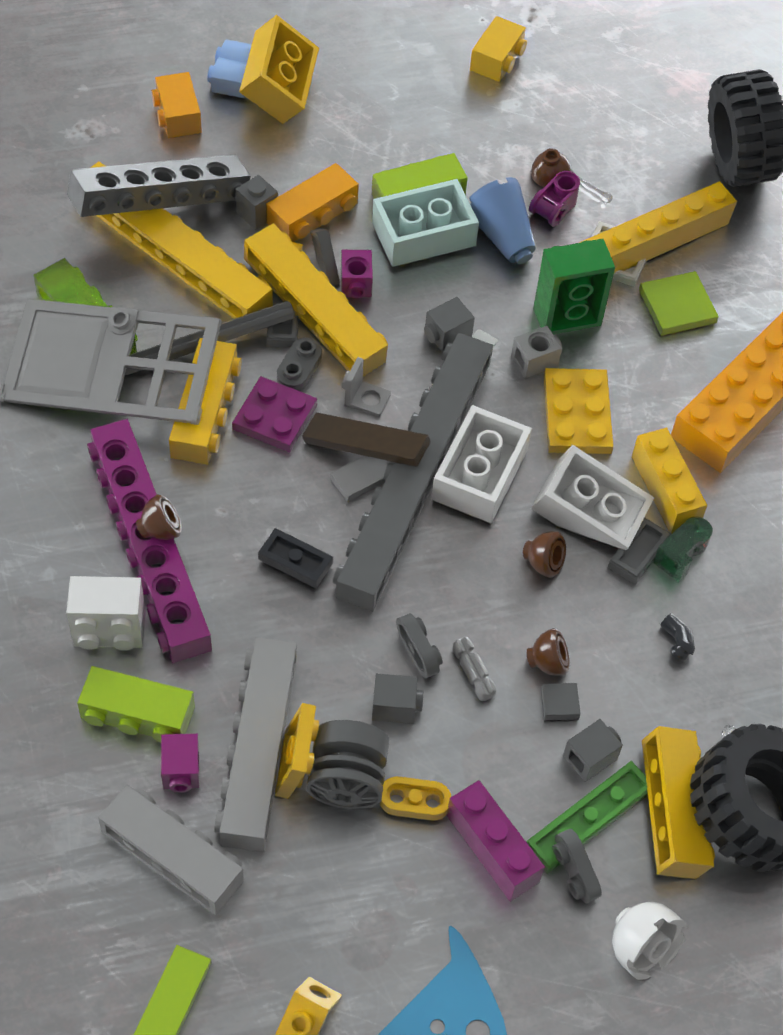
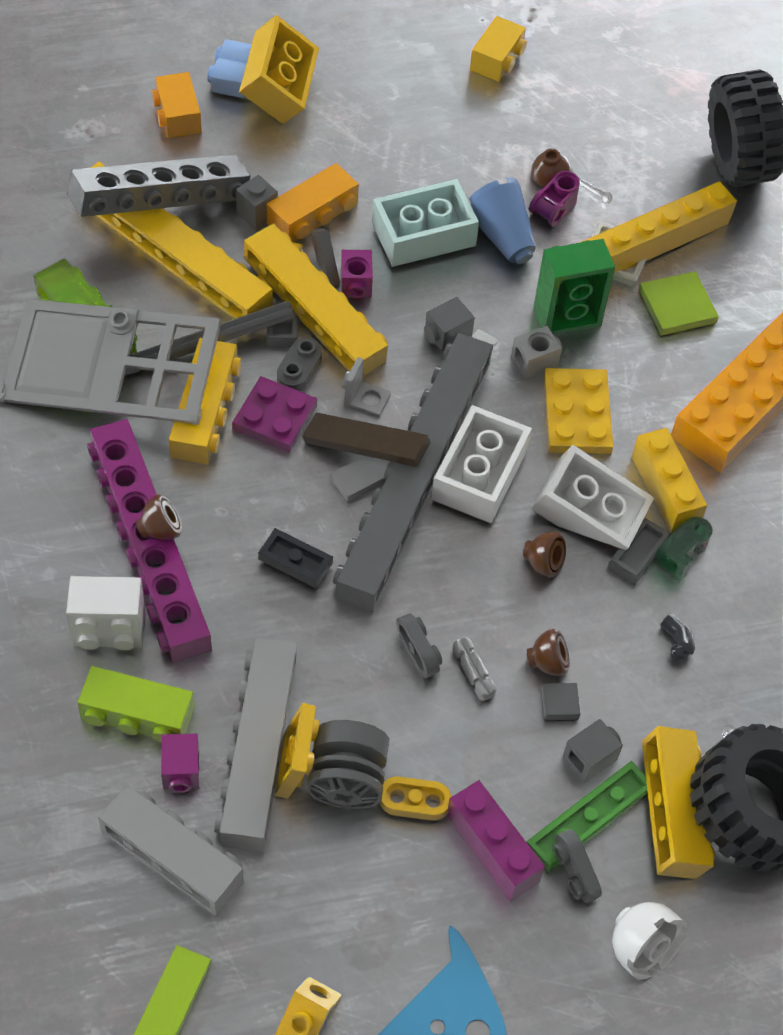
(396, 698): dark grey brick -> none
(418, 175): lime brick -> none

